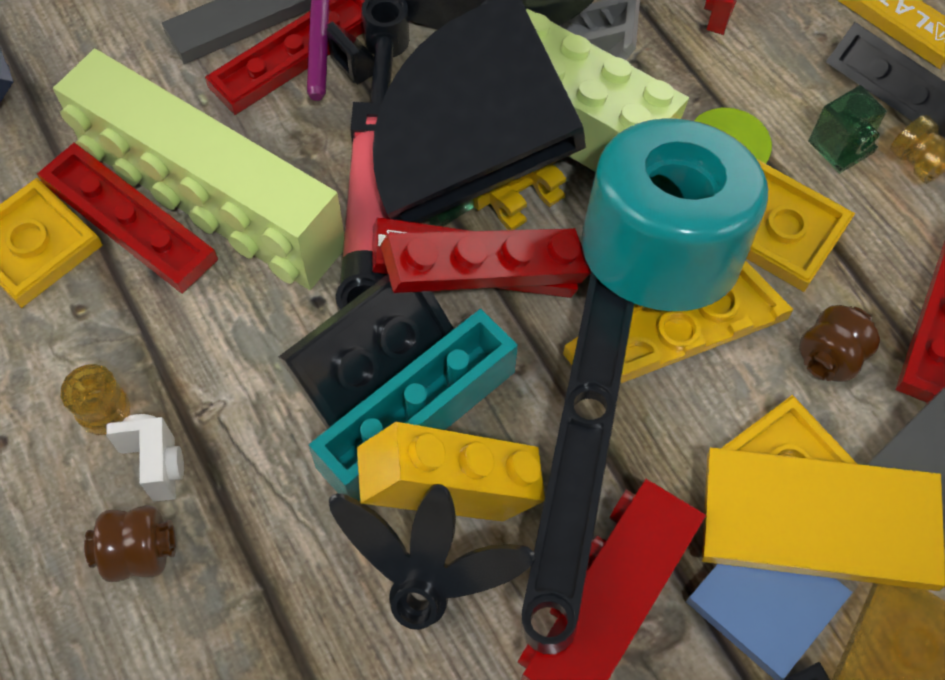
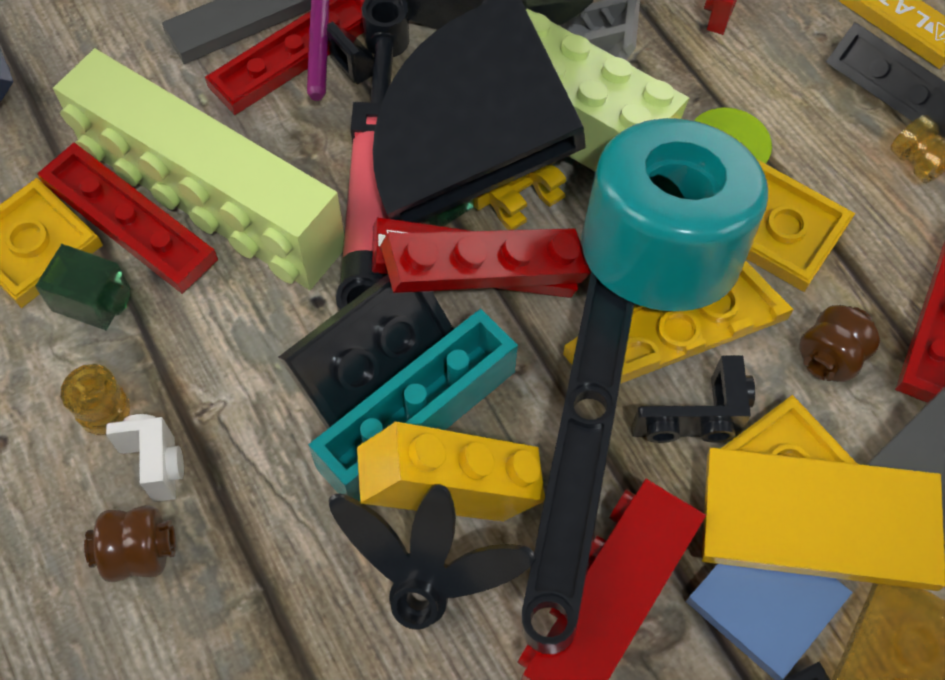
(84, 287): none -> clear green brick
(719, 423): none -> black bracket
(848, 129): clear green brick -> none

